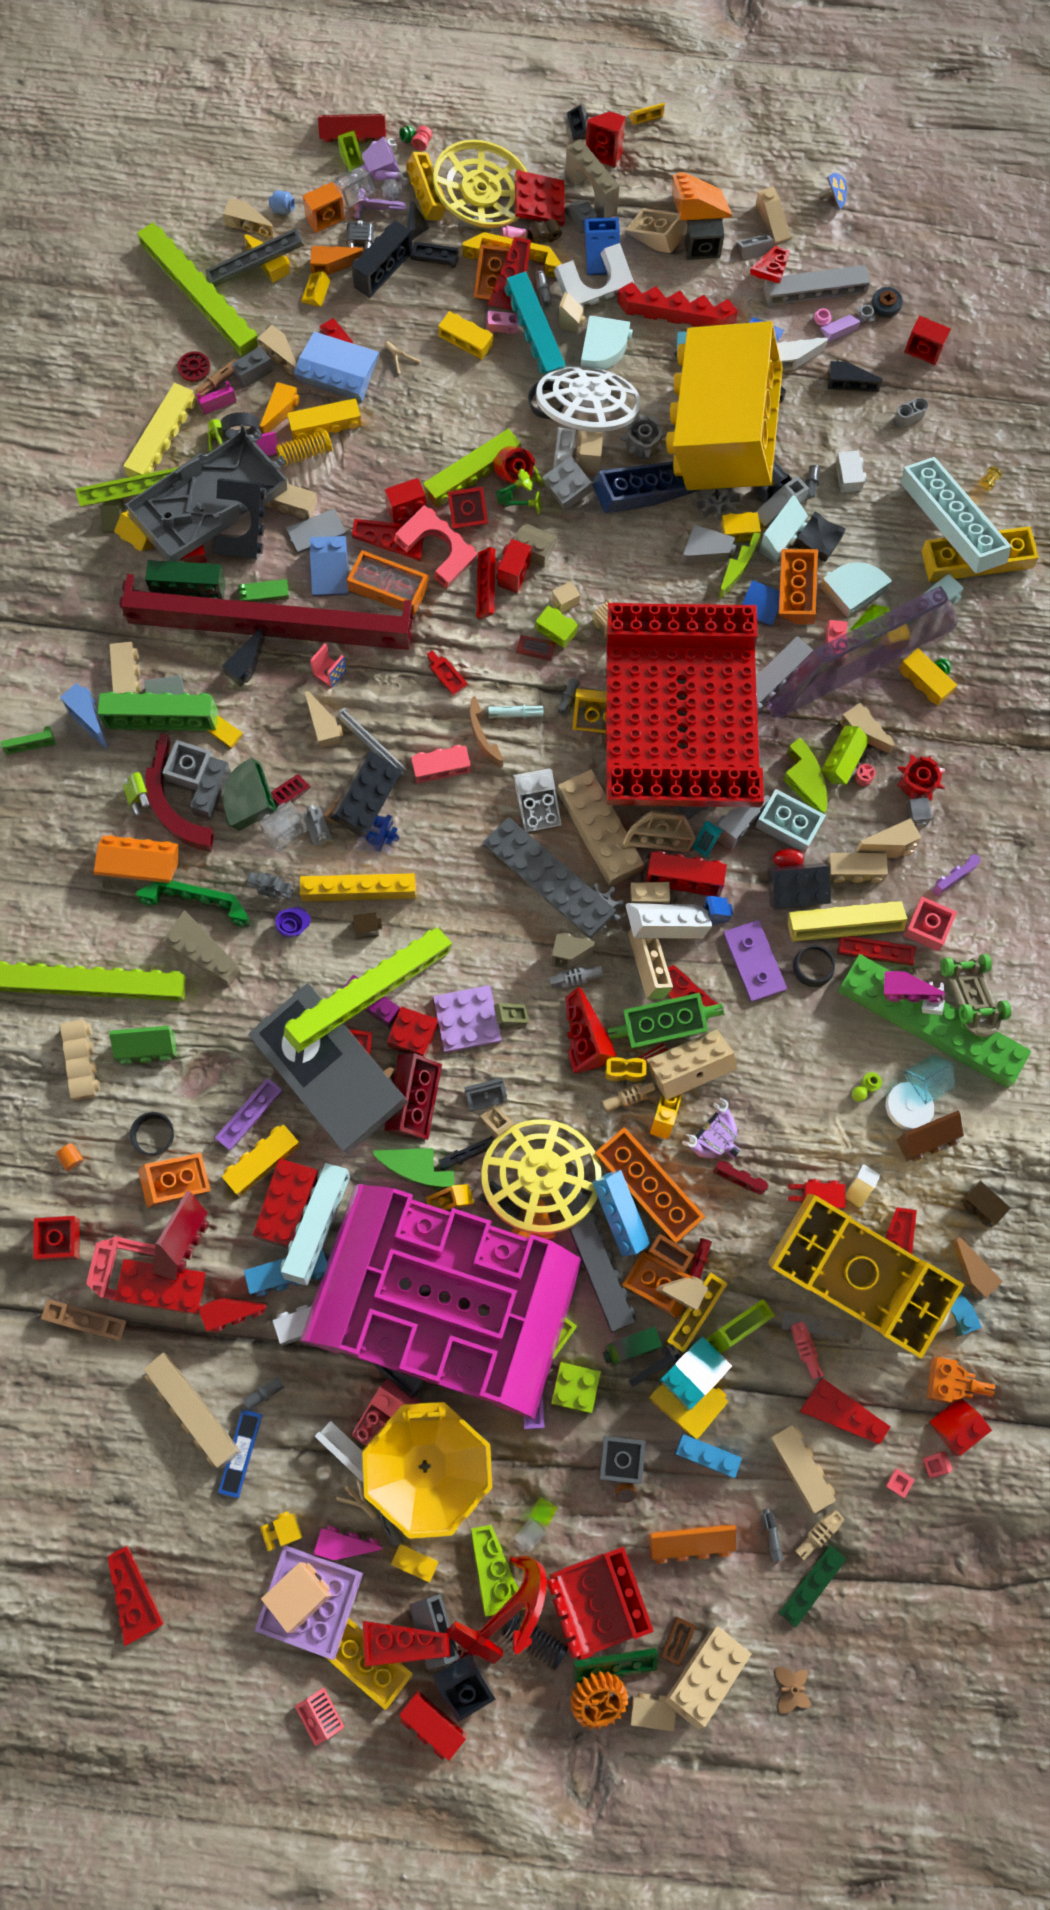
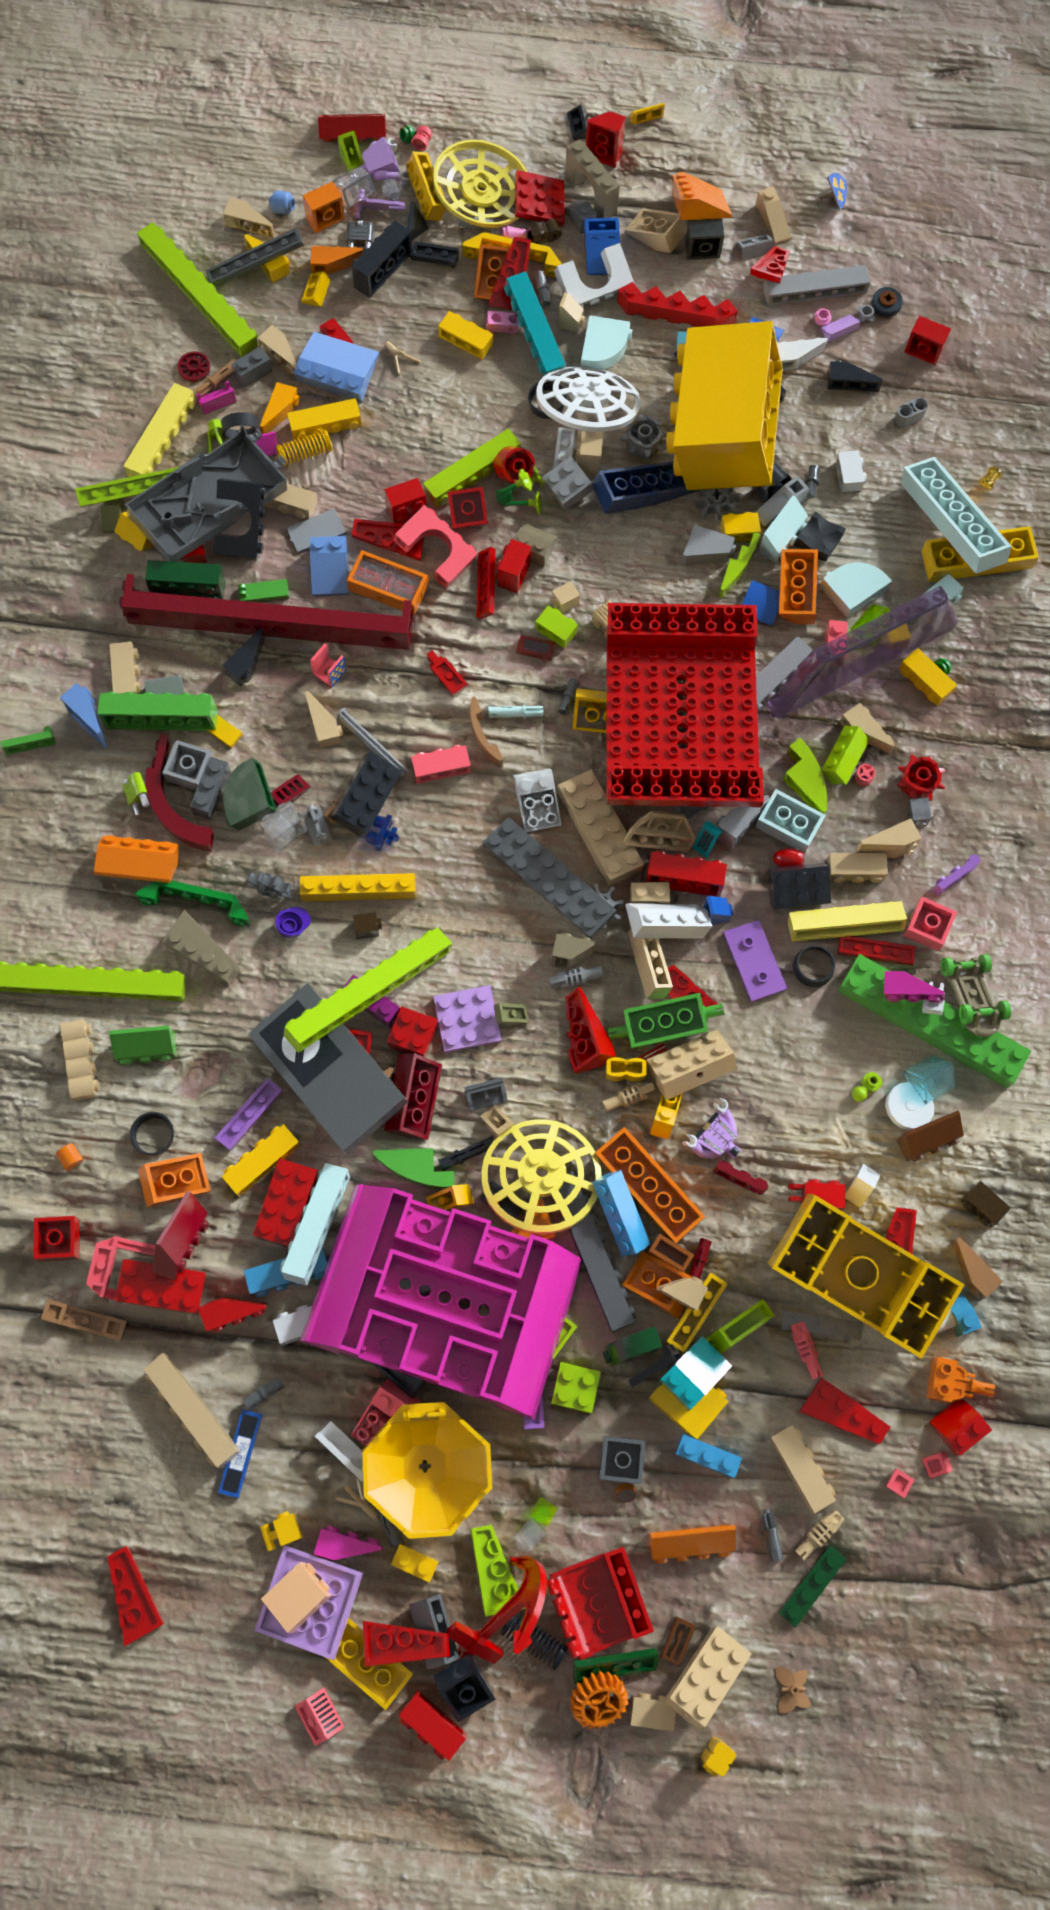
(717, 1757): none -> yellow brick

